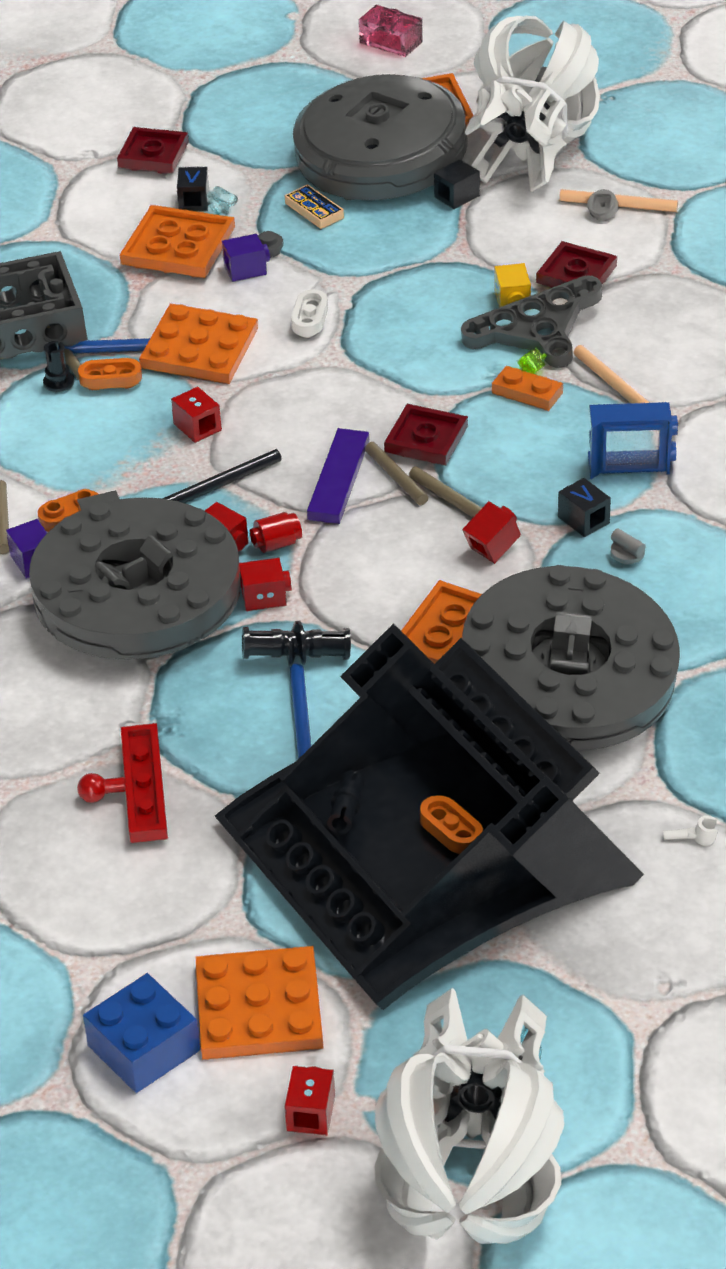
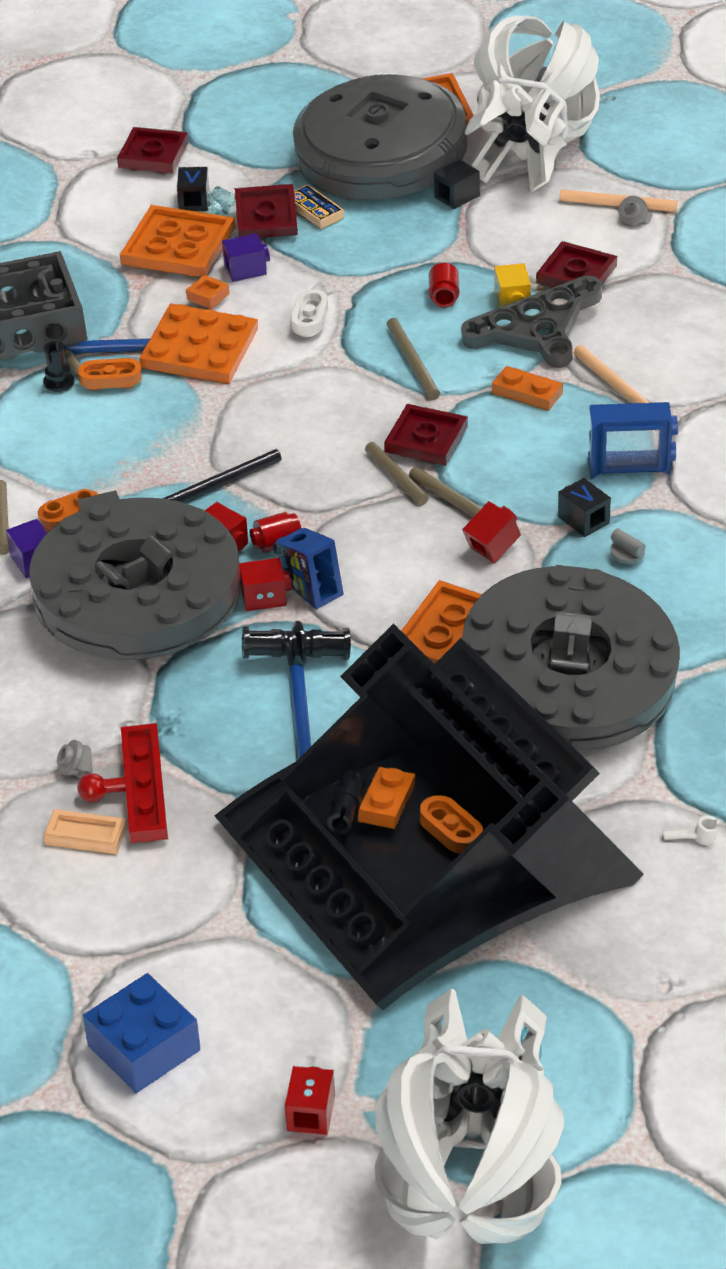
(74, 759): none -> light grey plate
(85, 831): none -> light nougat tile
(196, 414): red brick -> none
(207, 291): none -> orange plate
(258, 1002): orange plate -> none
(266, 211): none -> dark red plate
(273, 241): dark grey plate -> none
(311, 565): none -> blue torso
(338, 476): dark purple tile -> none
(386, 797): none -> orange plate
(390, 30): clear pink brick -> none
(413, 359): none -> dark tan bar
(444, 284): none -> red brick
(532, 361): clear neon green plate -> none
(602, 204): light grey tile -> none
(634, 211): none -> light grey plate

